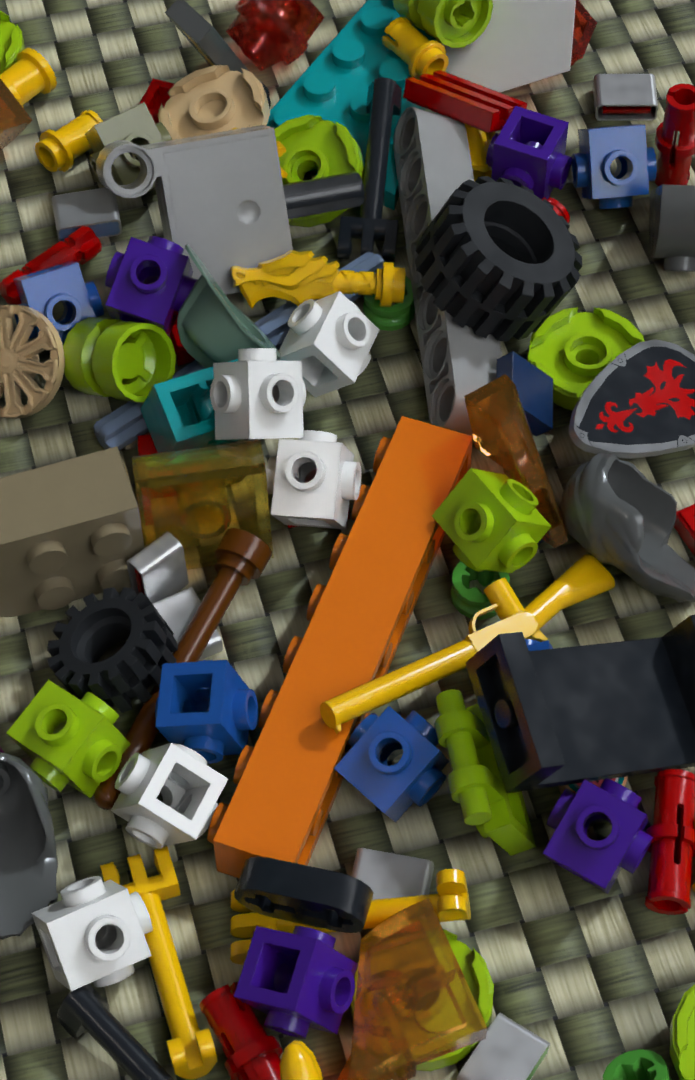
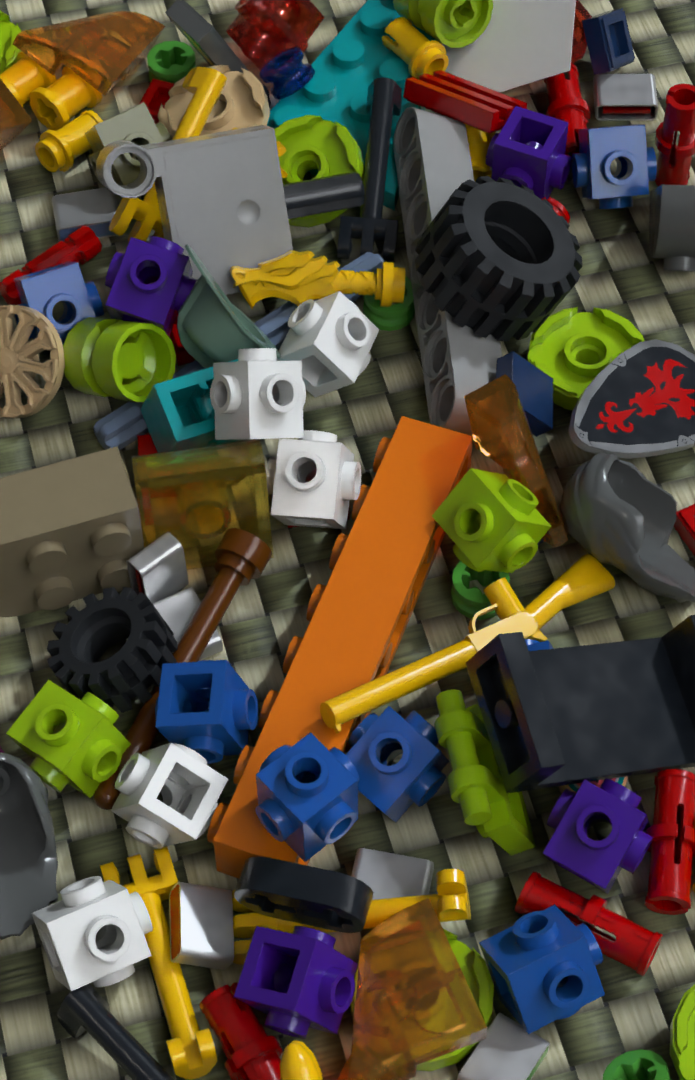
(63, 99): none -> yellow bush
(93, 47): none -> clear orange slope
(170, 61): none -> bright green bush
(201, 926): none -> flat silver piece
(207, 87): none -> yellow hinge
(287, 73): none -> clear blue bush
(307, 795): none -> blue brick
(544, 967): none -> blue brick
(568, 105): none -> red pin
(608, 41): none -> dark blue tile
(633, 943): none -> red pin

